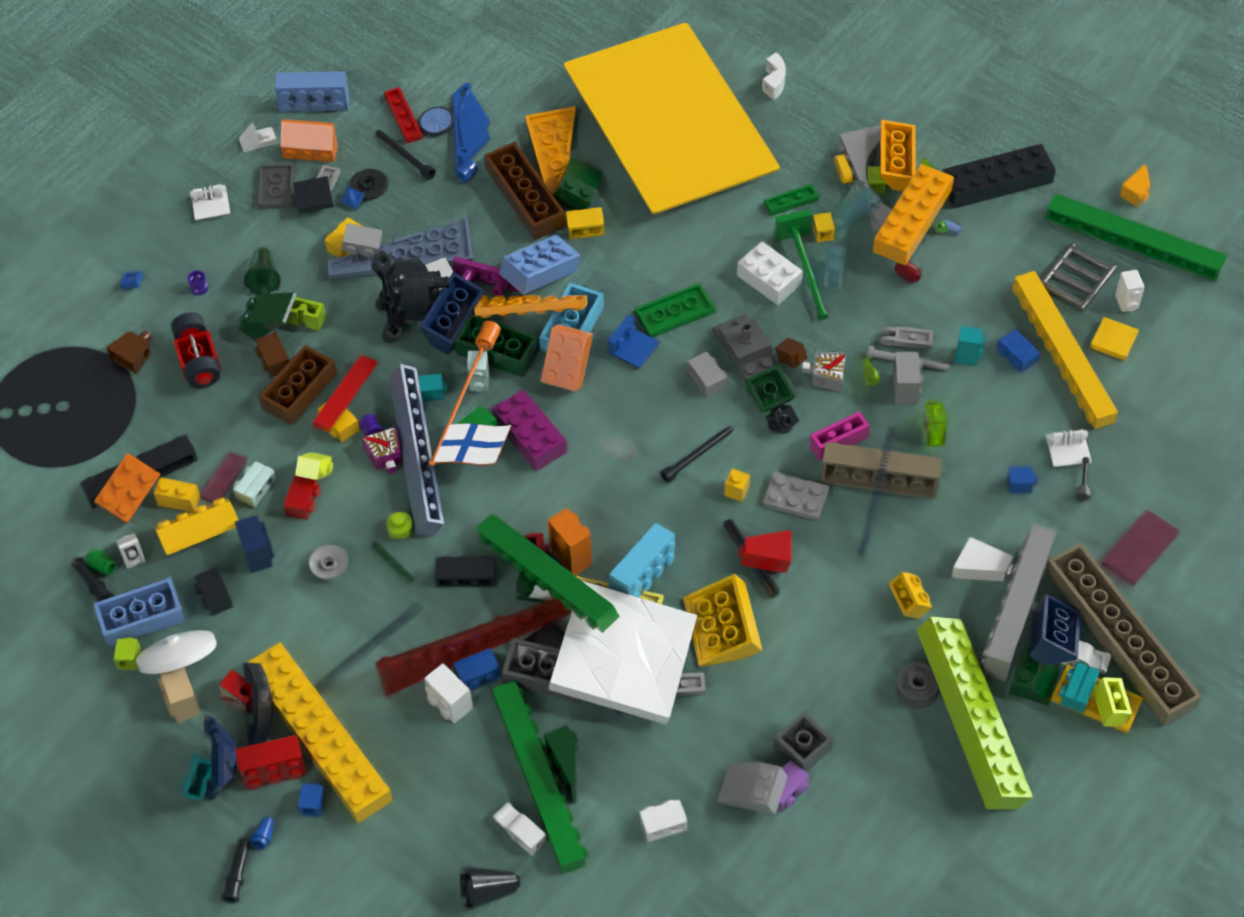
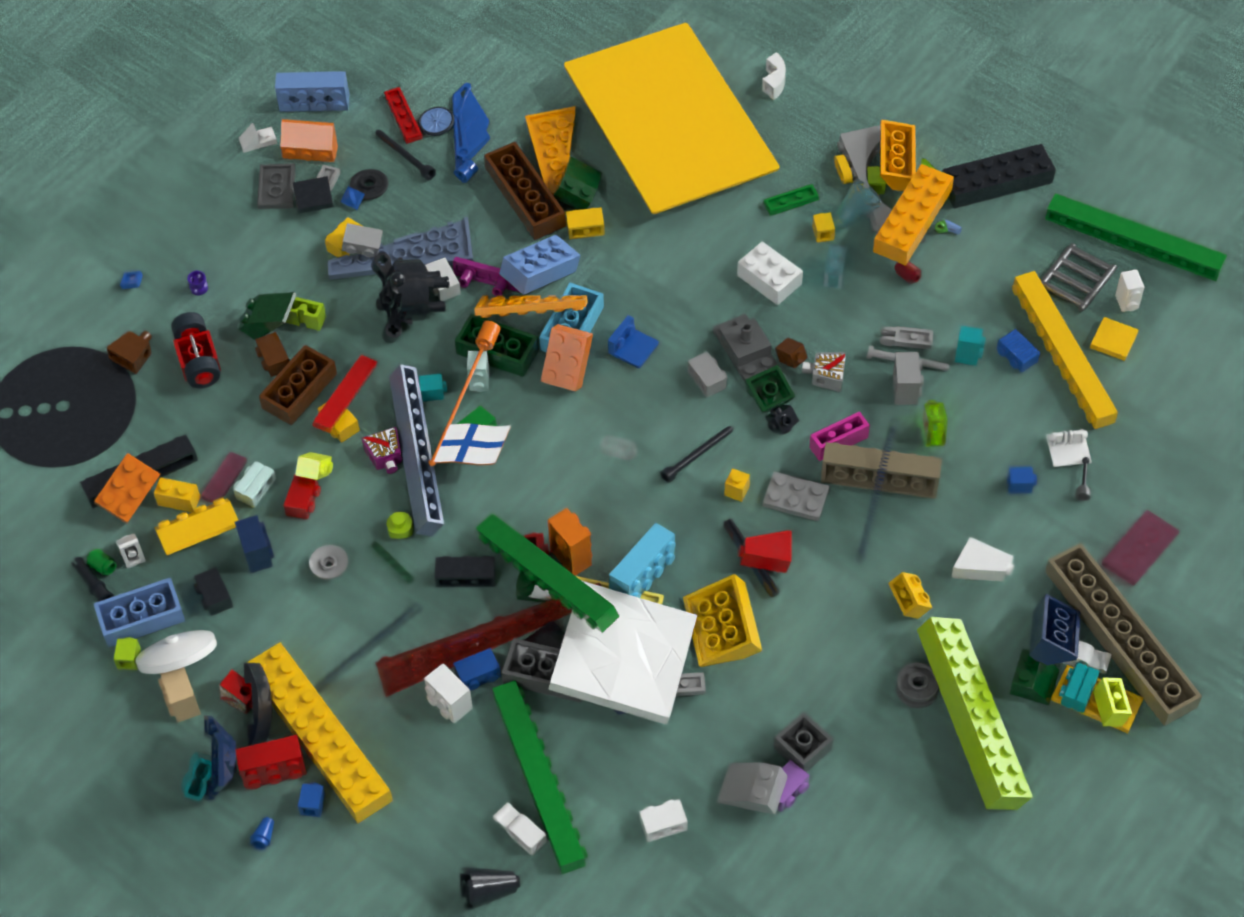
(210, 202): white hinge -> none
(235, 878): black pin -> none
(262, 273): clear green cone -> none
(369, 424): dark purple wheel -> none
(450, 312): dark blue slope -> none
(530, 430): magenta brick -> none
(562, 750): dark green slope -> none
(674, 310): green tile -> none
(794, 226): green tile -> none
(871, 376): clear neon green bar -> none
(1017, 602): light grey brick -> none
(1137, 187): light orange slope -> none

